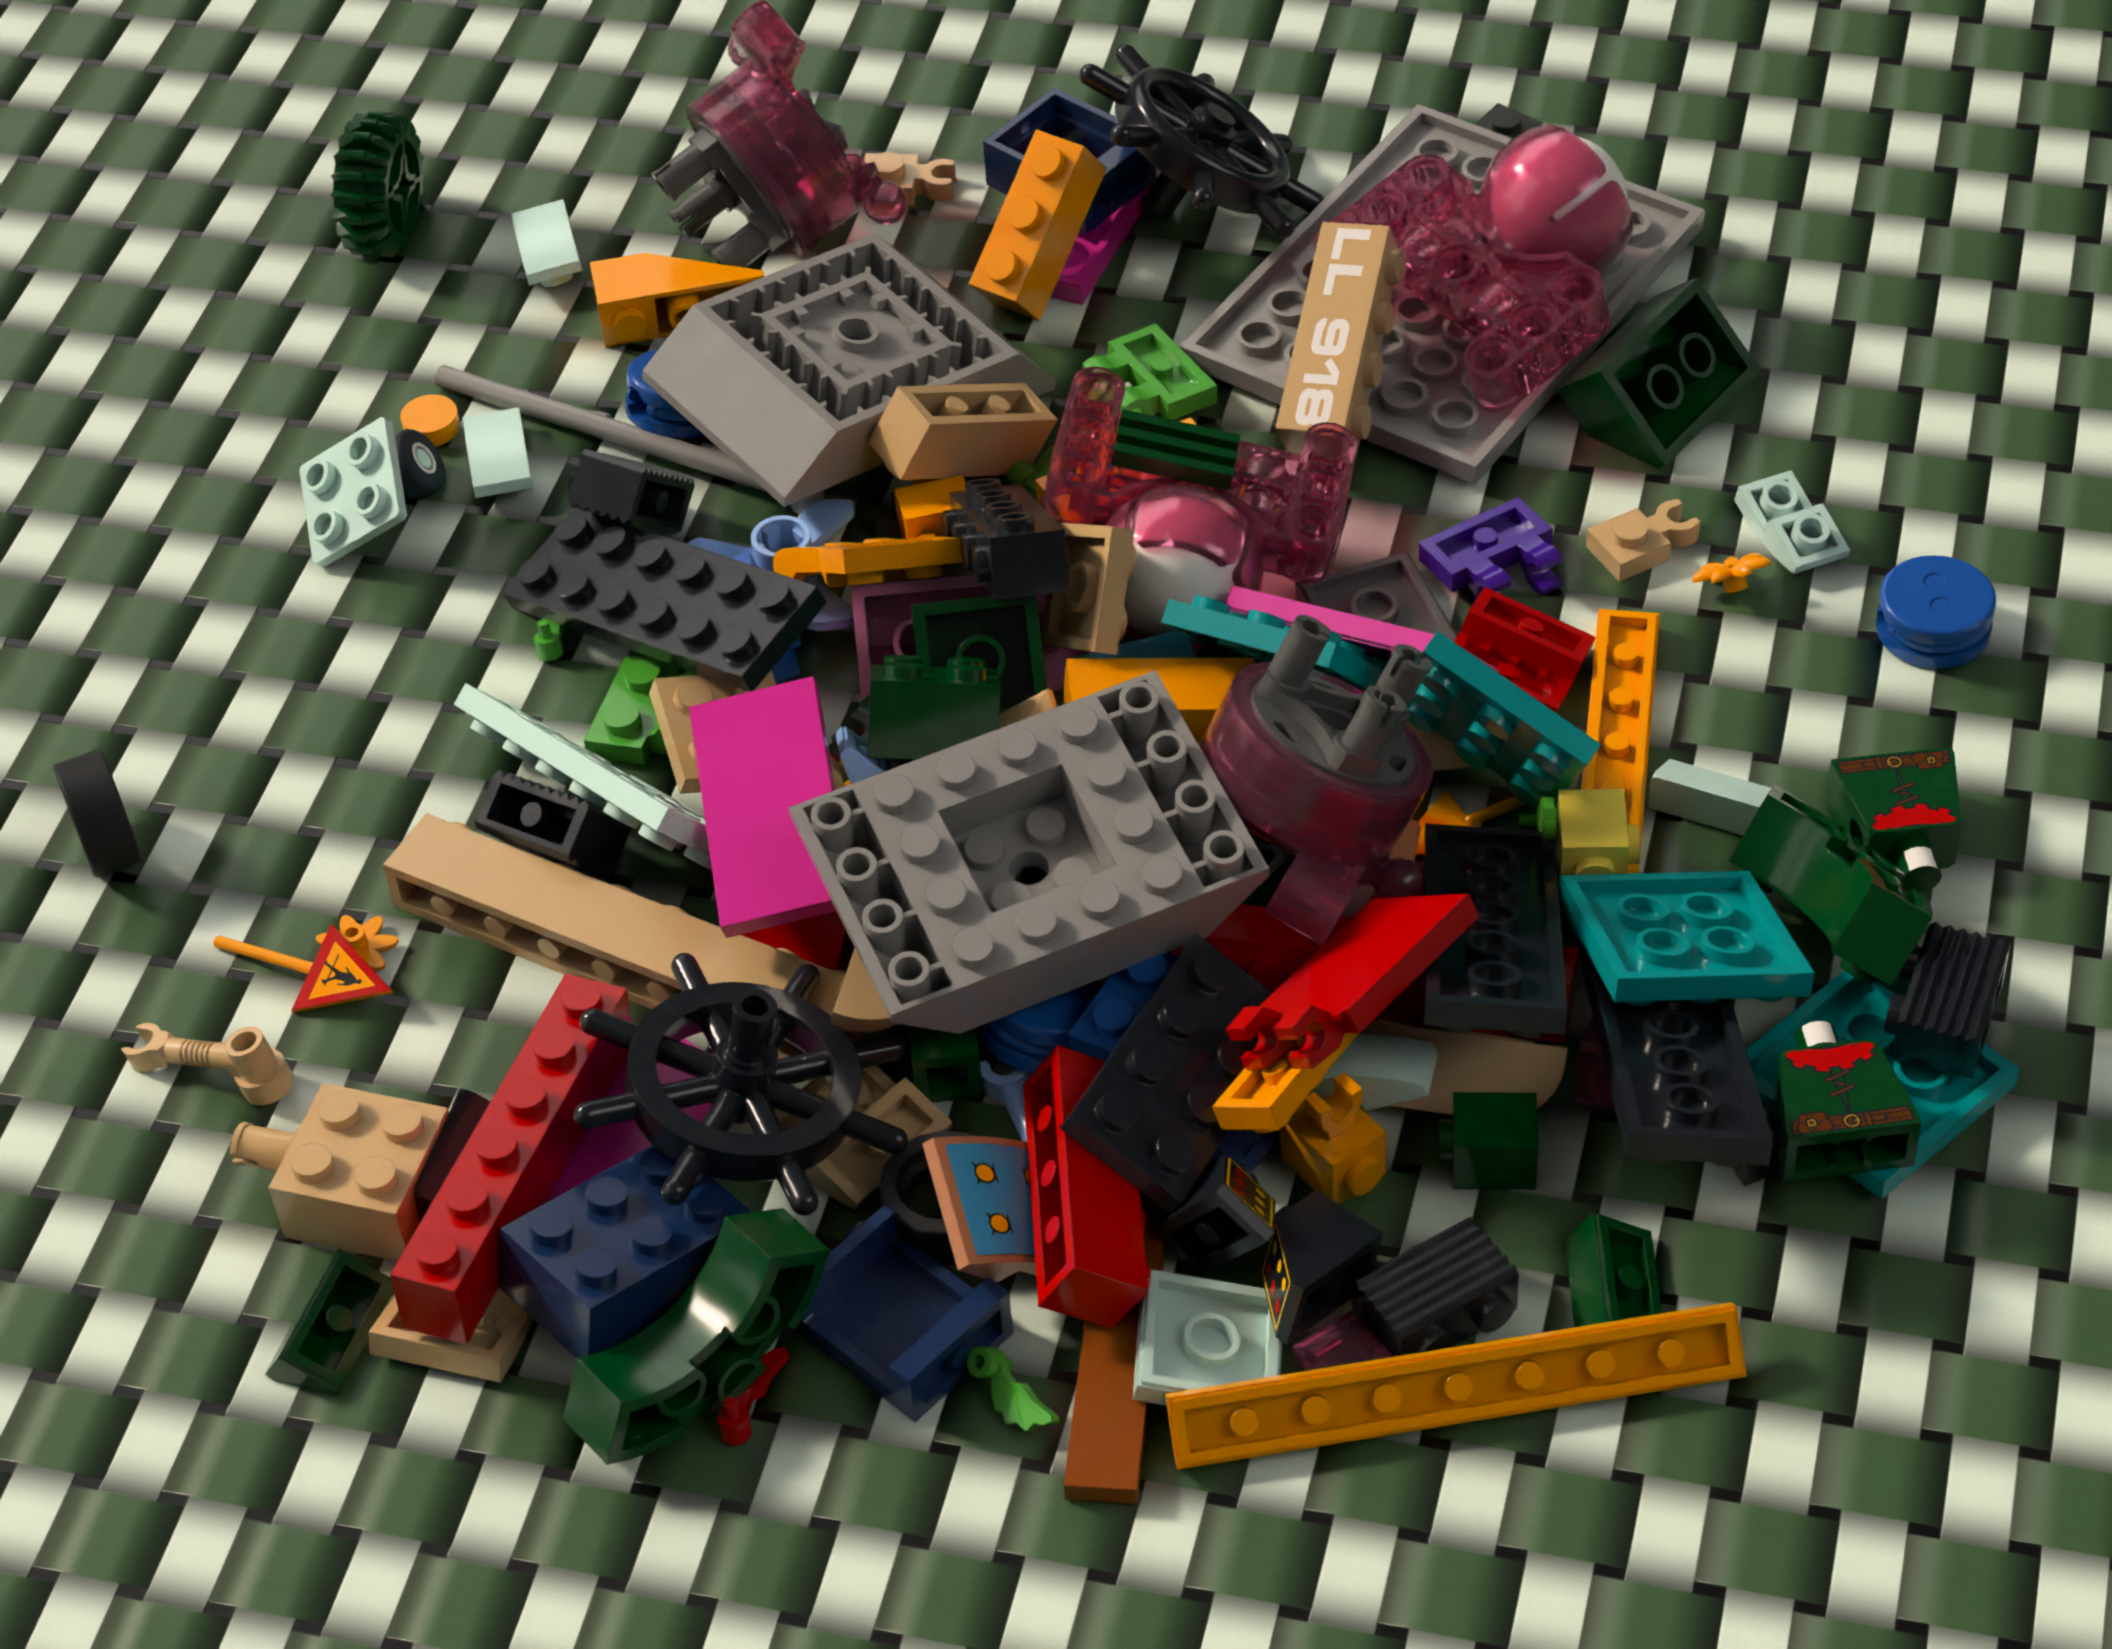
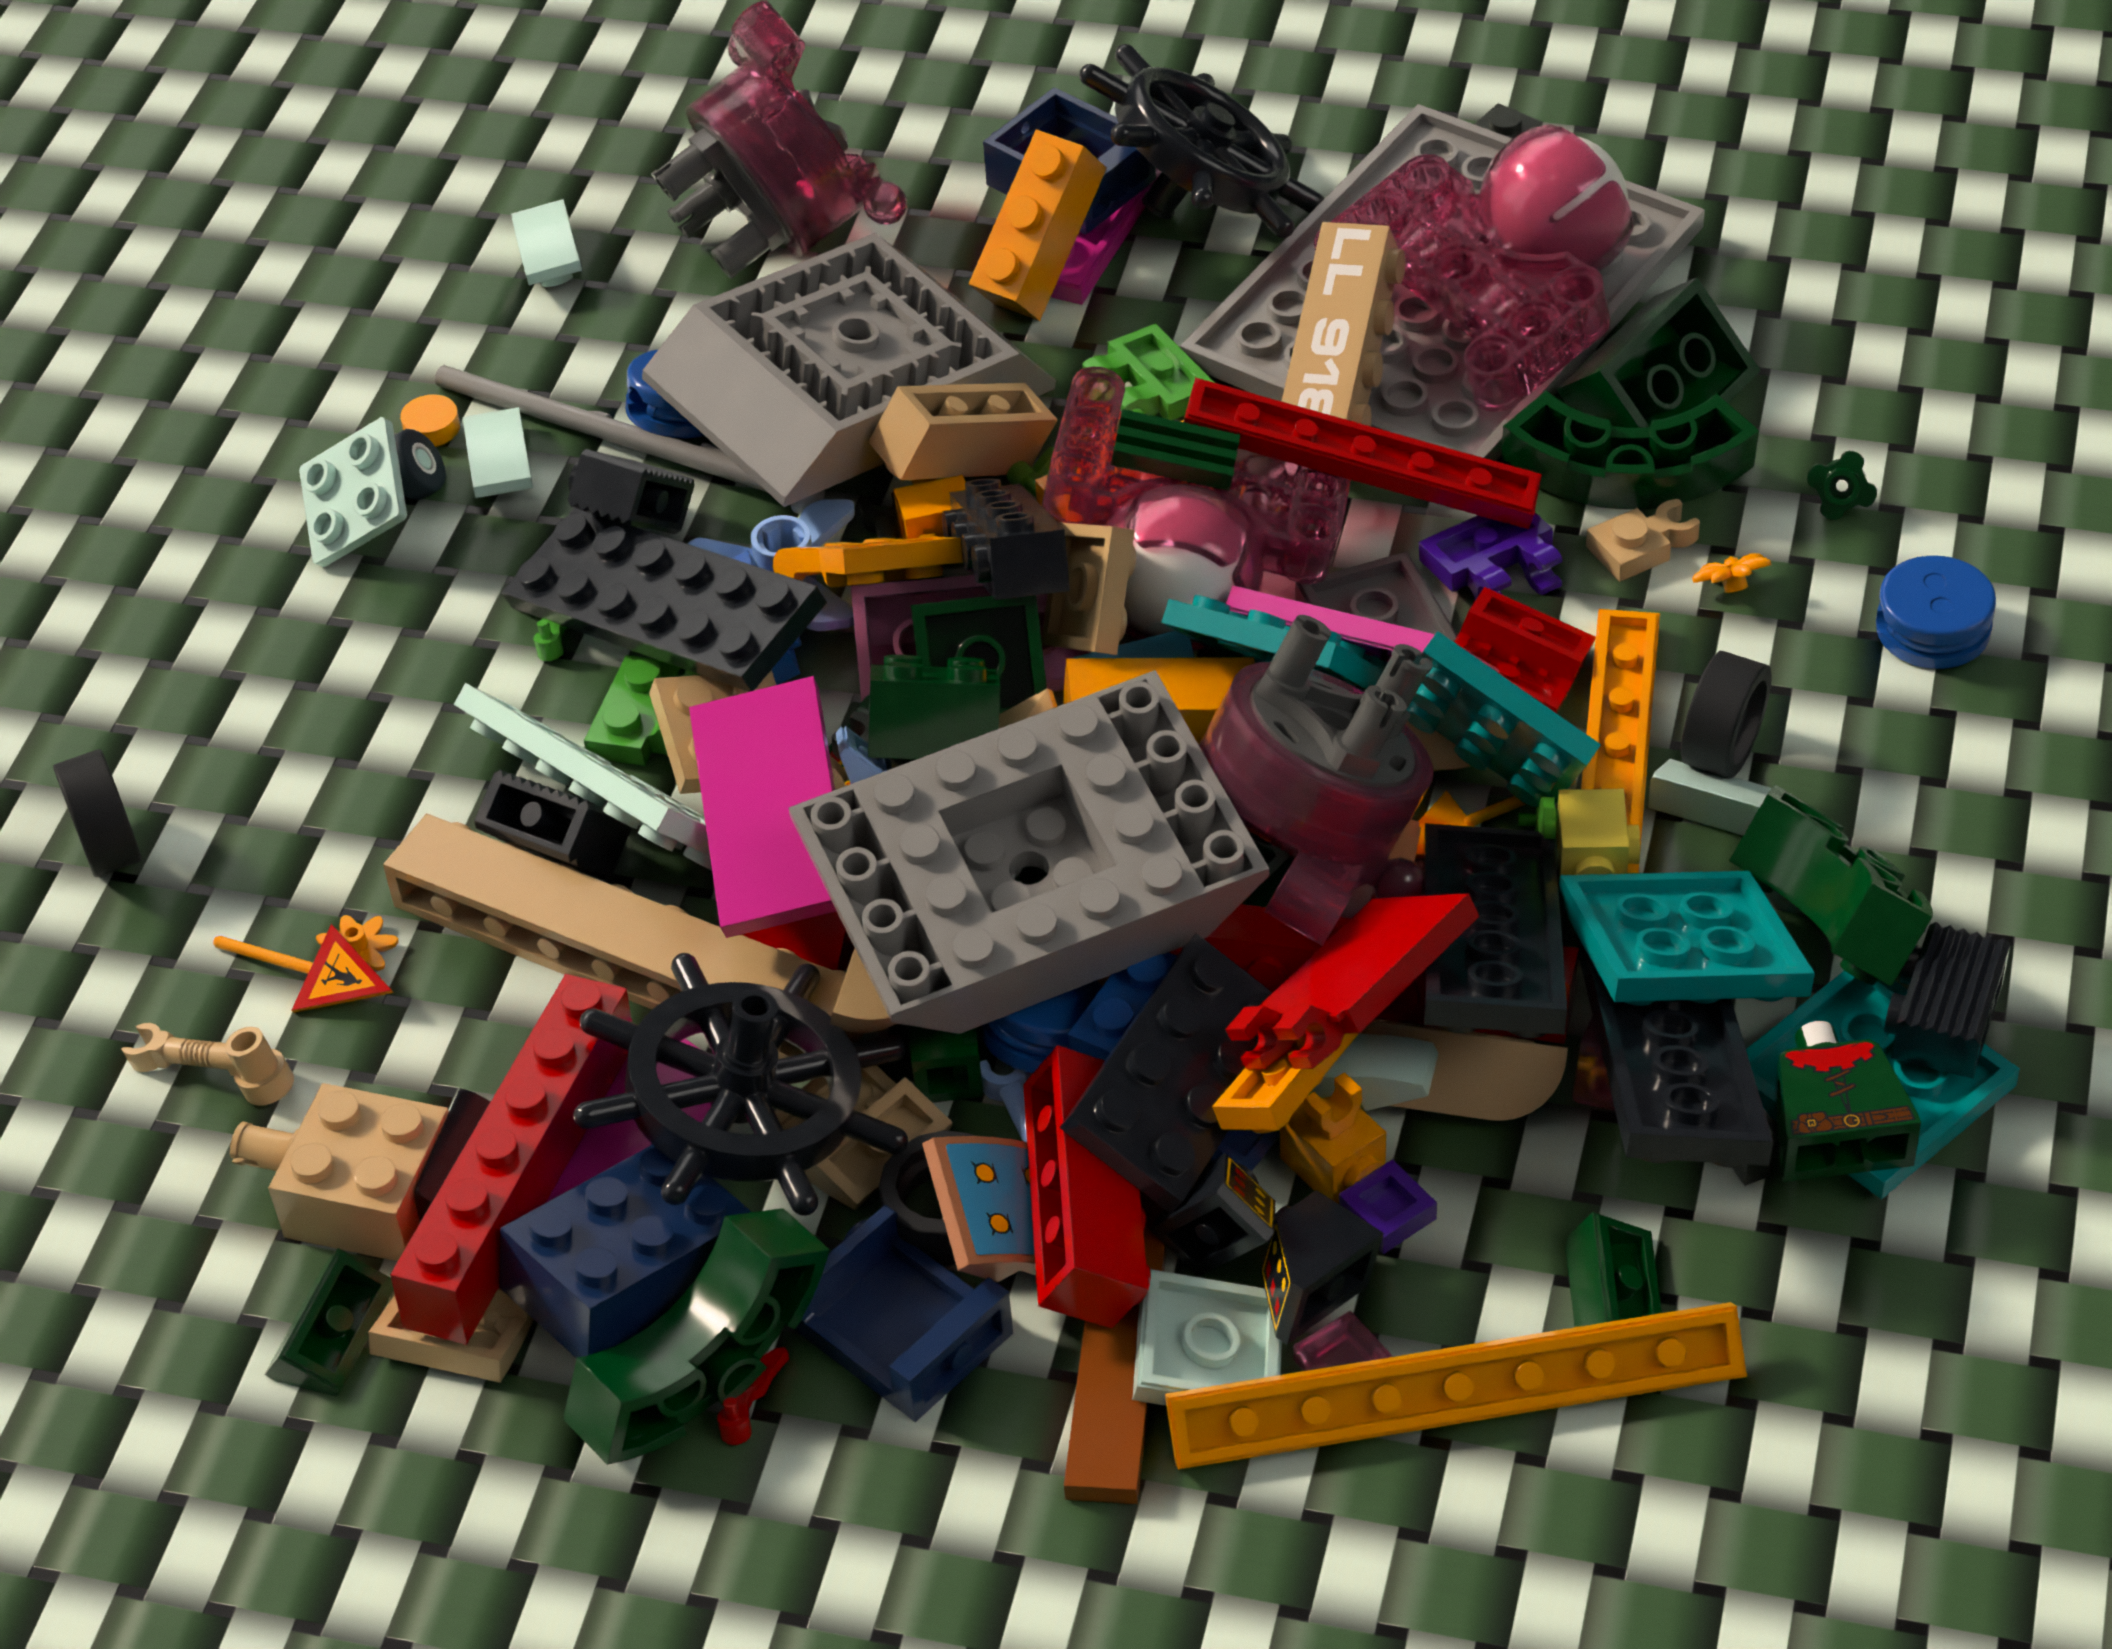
(377, 184): dark green gear -> none
(651, 293): light orange slope -> none
(927, 180): tan plate -> none
(1011, 1398): bright green piece -> none
(1367, 454): none -> red tile
(1391, 1204): none -> dark purple plate
(1438, 1292): black brick -> none
(1491, 1140): dark green brick -> none
(1630, 467): none -> dark green brick
(1726, 714): none -> black tyre
(1788, 524): light aqua slope -> none
(1846, 468): none -> dark green plate
(1901, 808): dark green torso -> none

